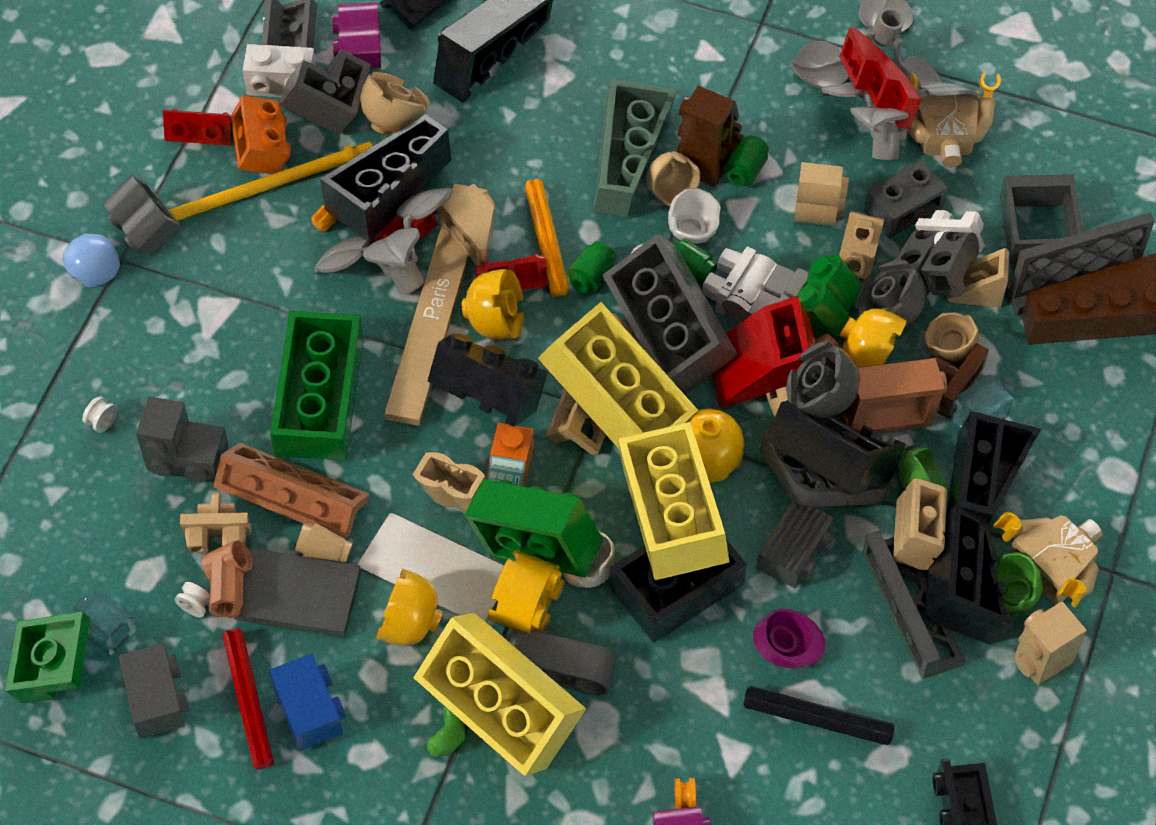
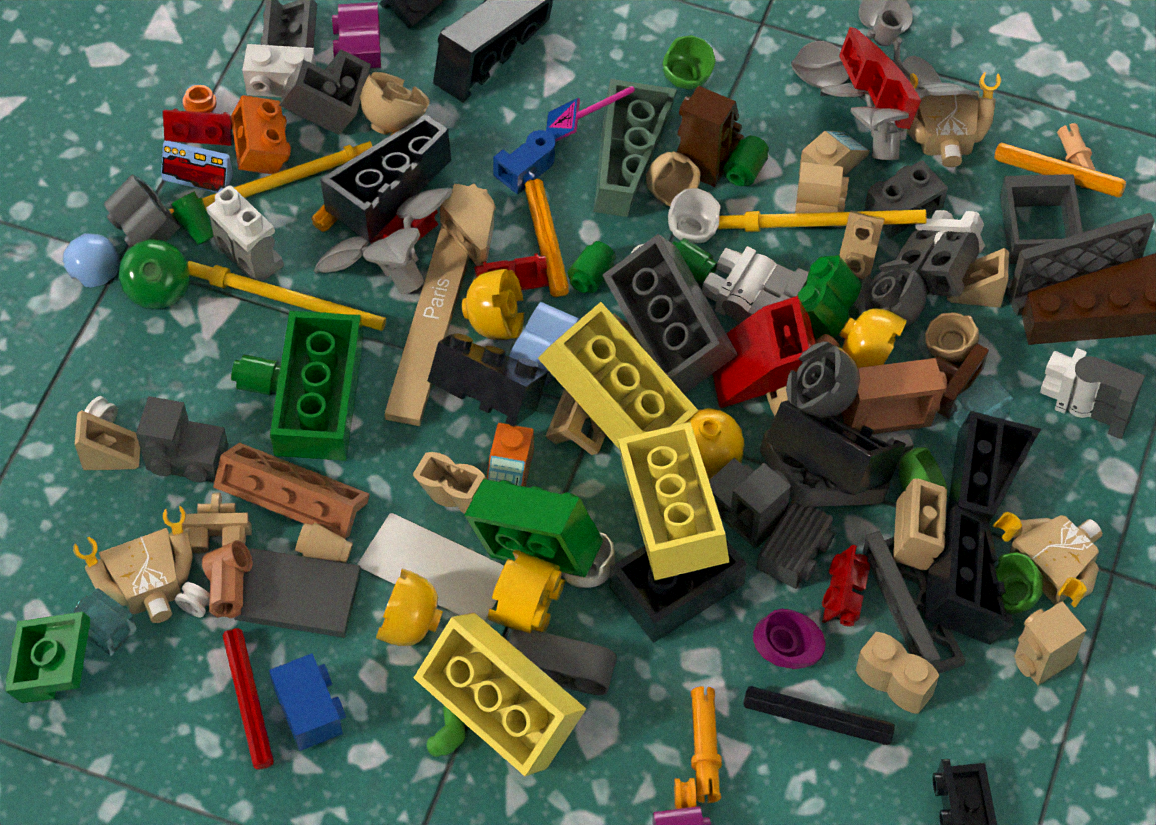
(105, 444): none -> tan slope
(145, 570): none -> tan torso
(152, 690): dark grey brick -> none
(154, 274): none -> green cylinder
(193, 217): none -> green cone
(195, 167): none -> slope
(199, 99): none -> orange plate
(222, 277): none -> yellow bar
(244, 235): none -> hips
(256, 374): none -> green brick
(526, 161): none -> blue leg
(540, 332): none -> light blue brick
(564, 119): none -> piece
(688, 62): none -> bright green hair
(706, 759): none -> light orange pin
(750, 499): none -> dark grey brick
(754, 220): none -> yellow bar
(834, 149): none -> tan slope
(839, 600): none -> red hinge
(904, 676): none -> tan brick
(1050, 166): none -> light orange axle
(1075, 147): none -> light nougat axle
(1093, 389): none -> hips

